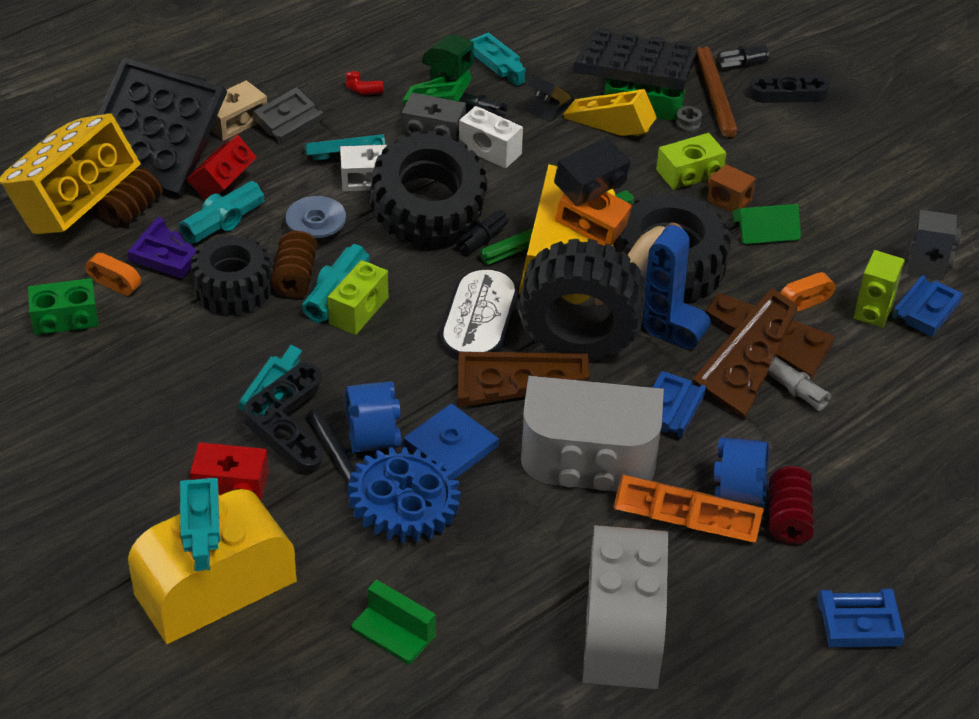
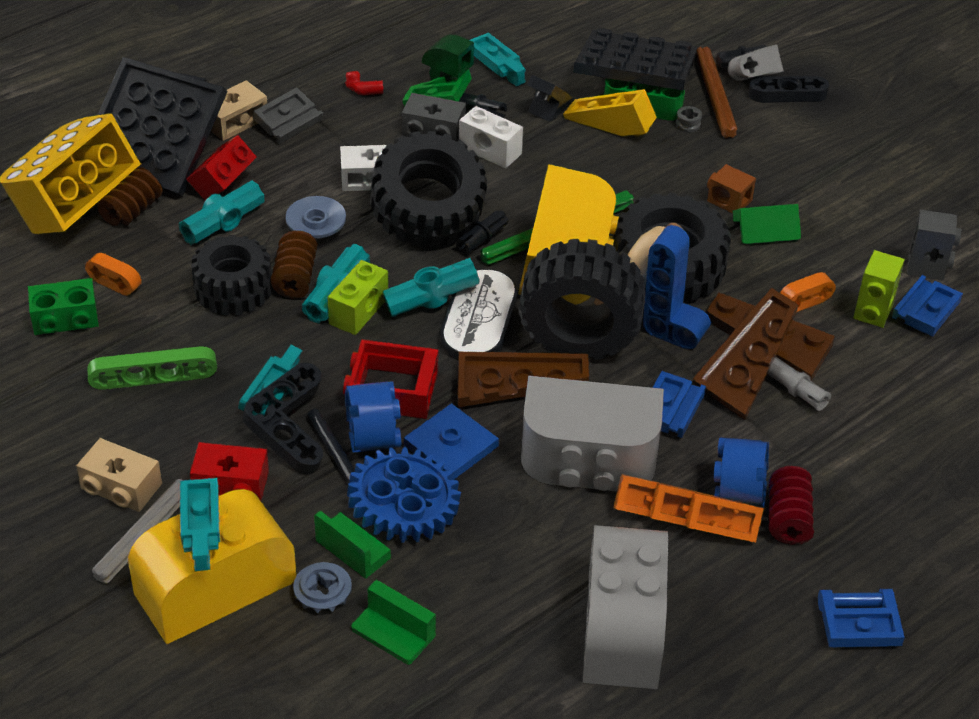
(118, 555): none -> light grey axle
(119, 474): none -> tan brick
(151, 363): none -> bright green beam
(162, 250): dark purple wing -> none
(321, 149): teal hinge -> none
(331, 577): none -> sand blue gear
(350, 543): none -> green panel
(398, 359): none -> red window
(431, 287): none -> teal piece
(592, 171): black brick -> none
(596, 219): orange brick -> none
(690, 160): lime brick -> none
(758, 63): none -> light grey piece

